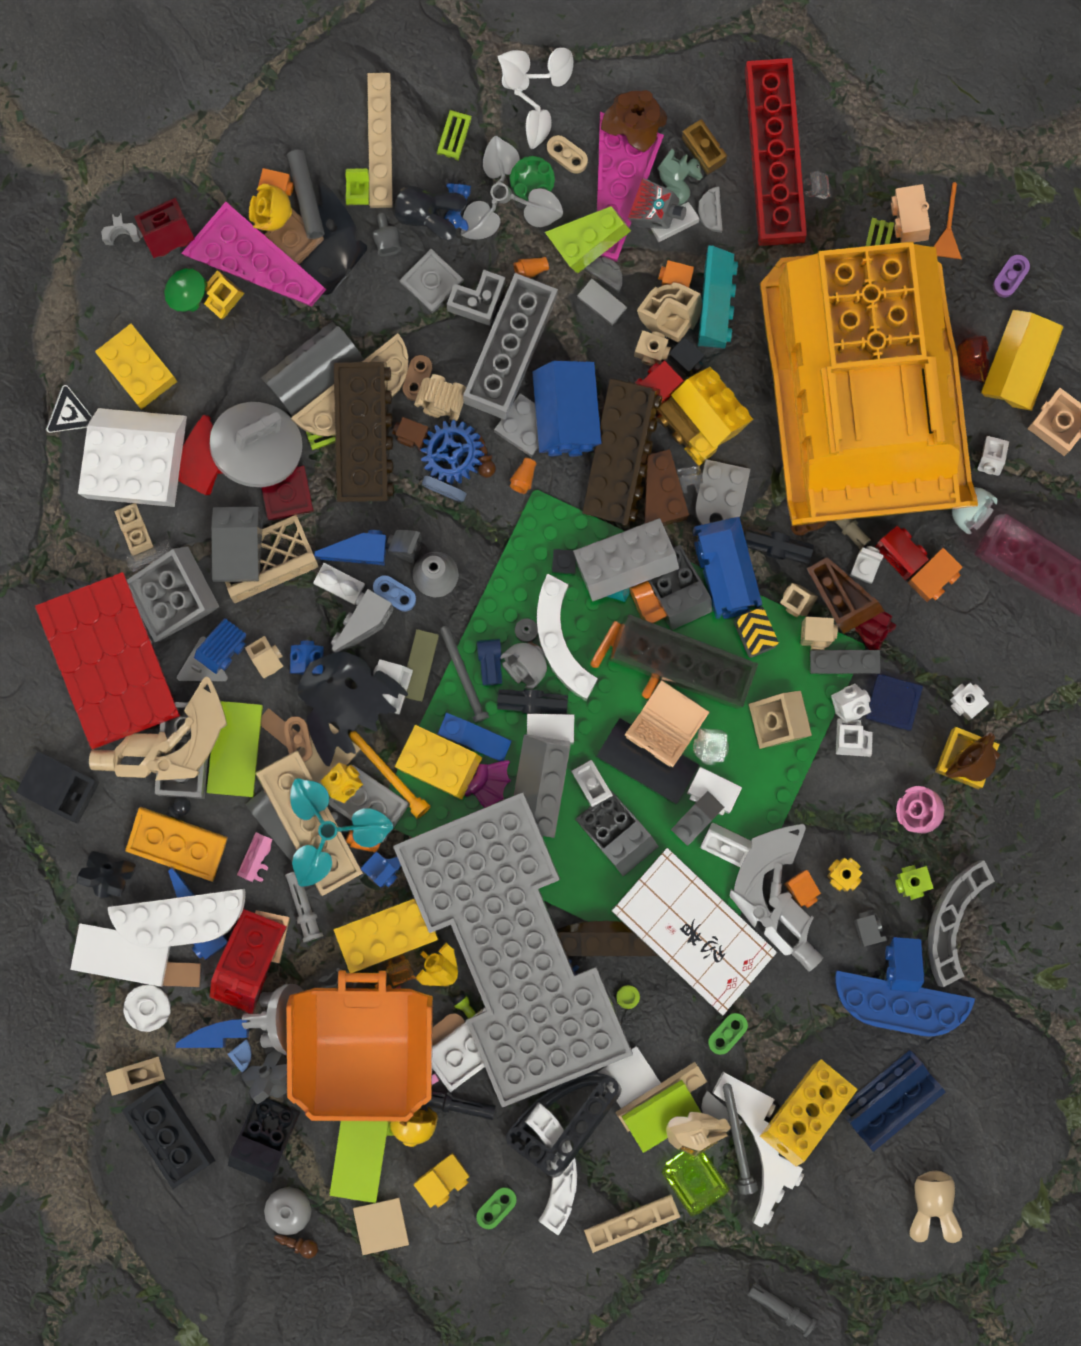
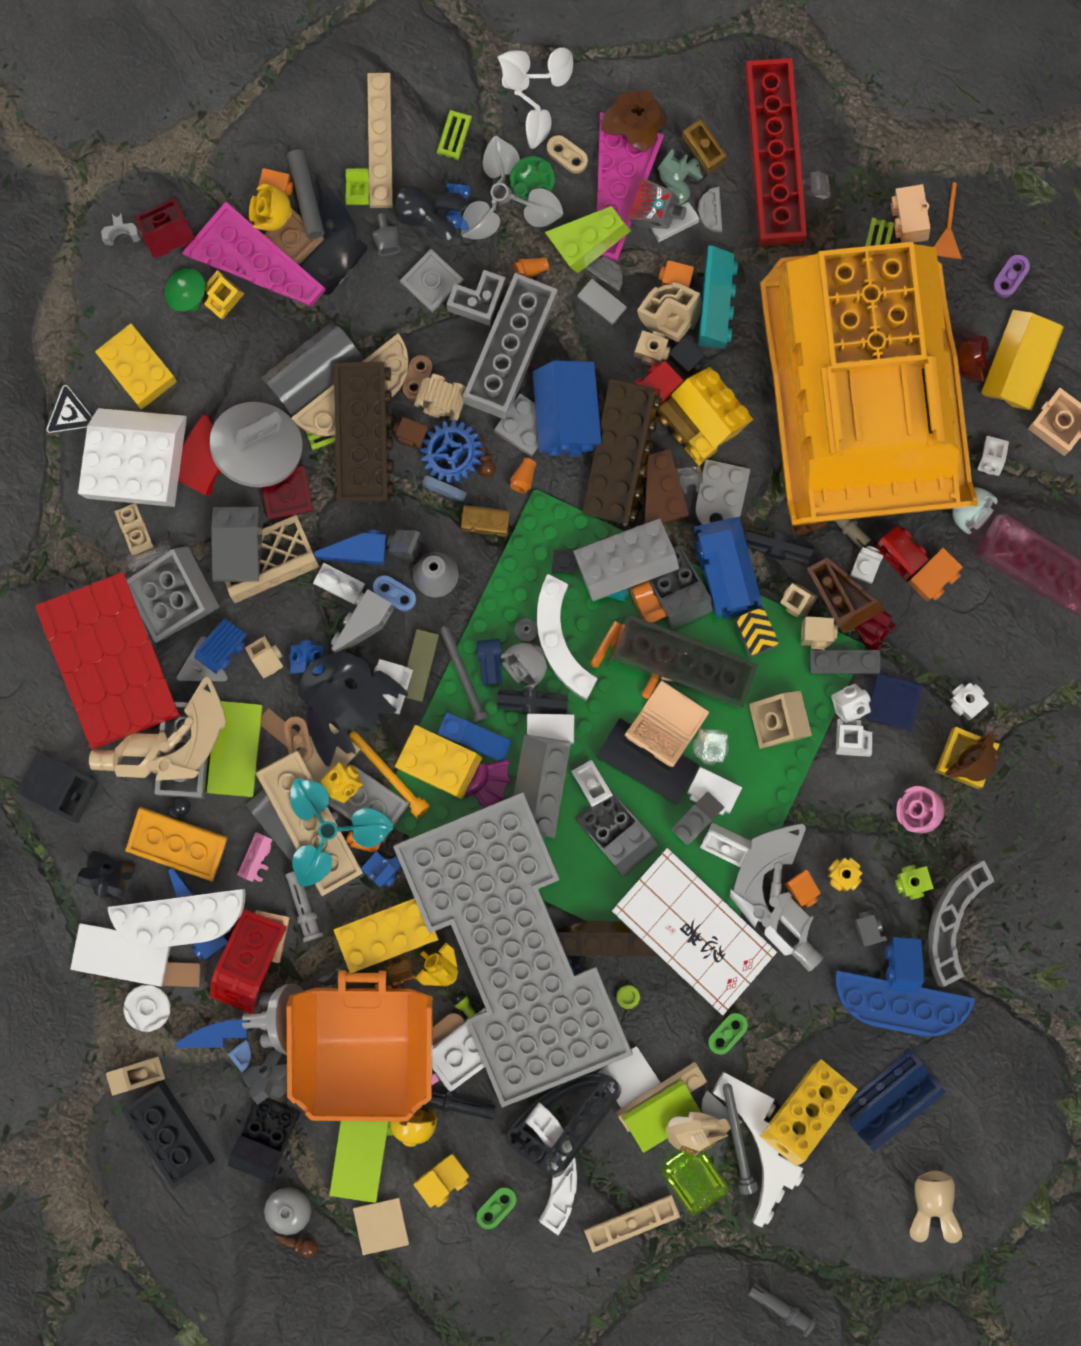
(485, 521): none -> pearl gold brick

